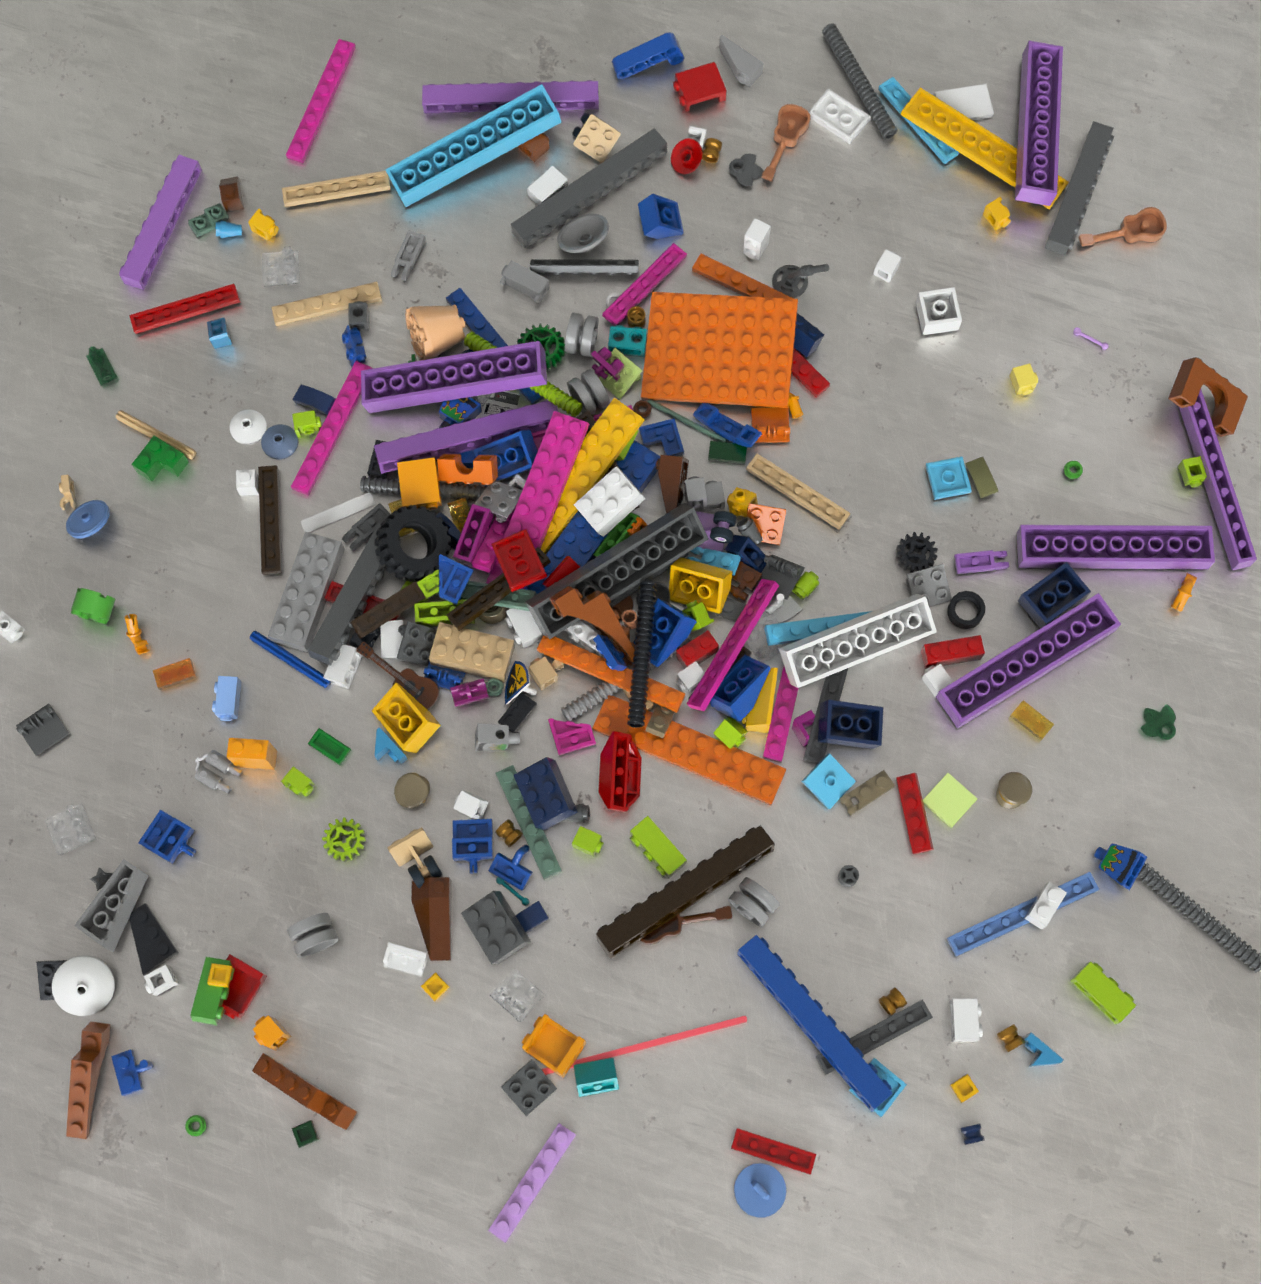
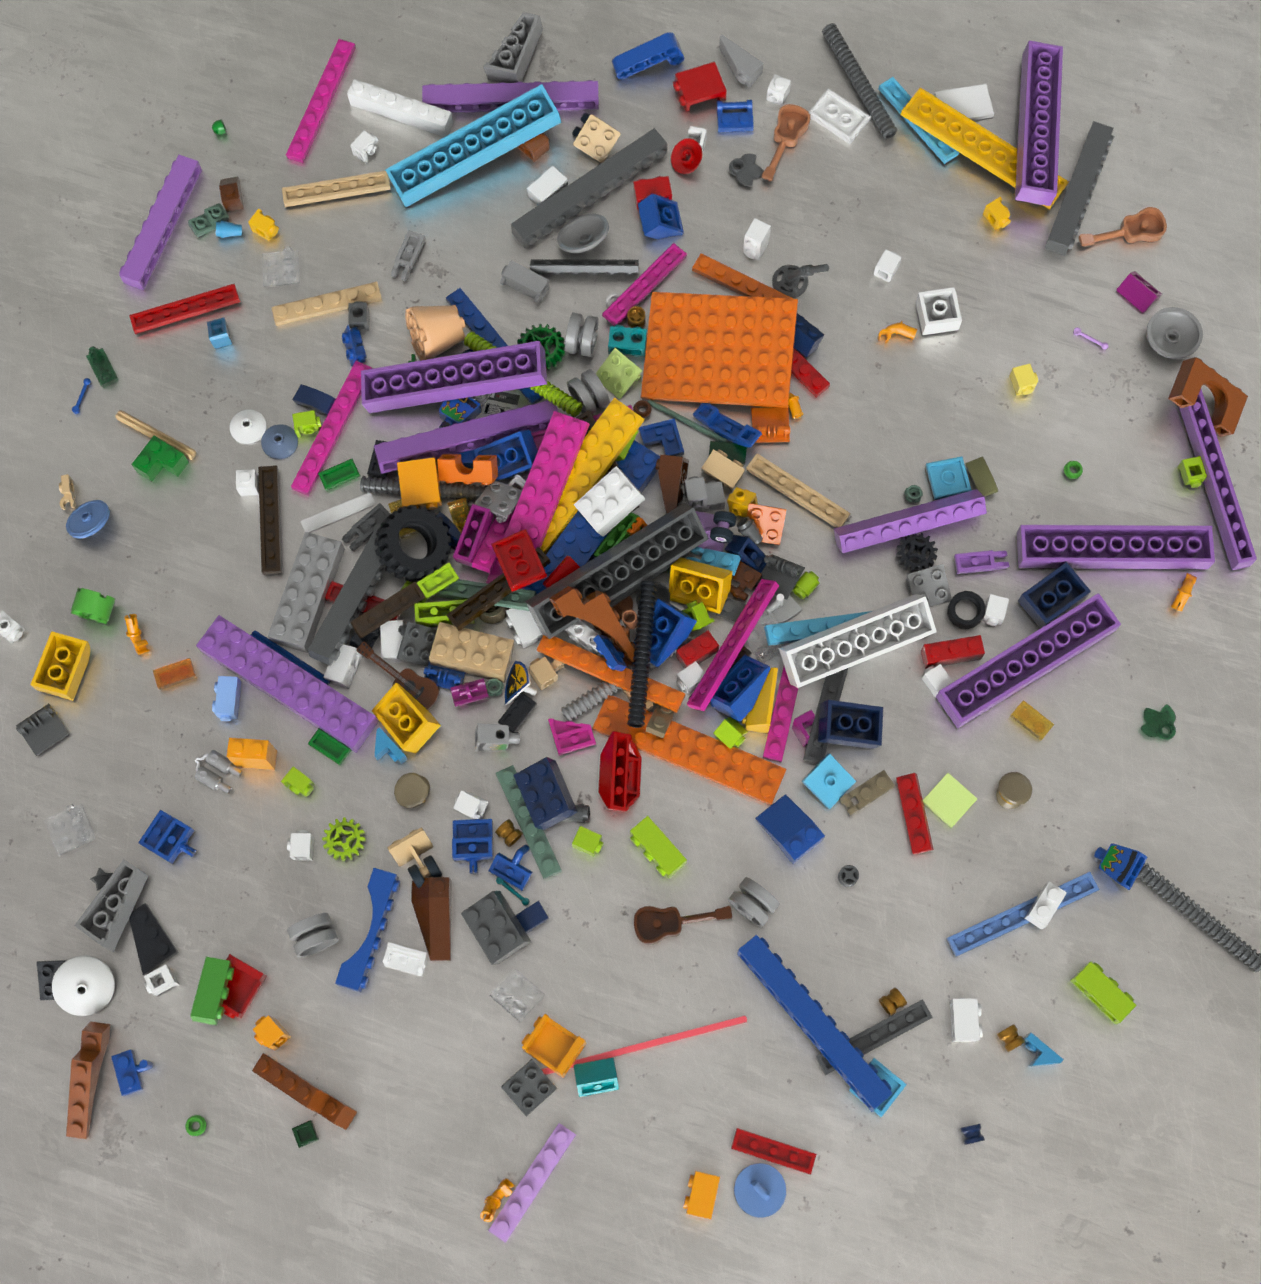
(61, 666): none -> yellow brick
(76, 409): none -> blue hinge
(219, 127): none -> green hinge
(220, 975): yellow tile -> none
(287, 683): none -> medium lavender brick
(301, 845): none -> white brick
(339, 474): none -> green tile
(354, 970): none -> blue arch
(364, 146): none -> white brick
(400, 108): none -> white brick
(435, 986): yellow tile -> none
(452, 579): blue wing -> none
(493, 1202): none -> light orange piece
(515, 53): none -> light grey wedge
(612, 369): magenta hips -> none
(645, 187): none -> red brick
(684, 892): dark brown brick -> none
(702, 1194): none -> light orange brick
(712, 149): pearl gold wheel -> none
(723, 469): none -> tan brick
(735, 120): none -> blue plate
(778, 90): none -> white brick
(790, 828): none -> blue slope
(898, 328): none -> light orange piece
(910, 521): none -> medium lavender brick
(913, 489): none -> sand green plate
(964, 1088): yellow tile -> none
(995, 610): none -> white brick
(1138, 291): none -> magenta panel
(1180, 326): none -> light grey dish

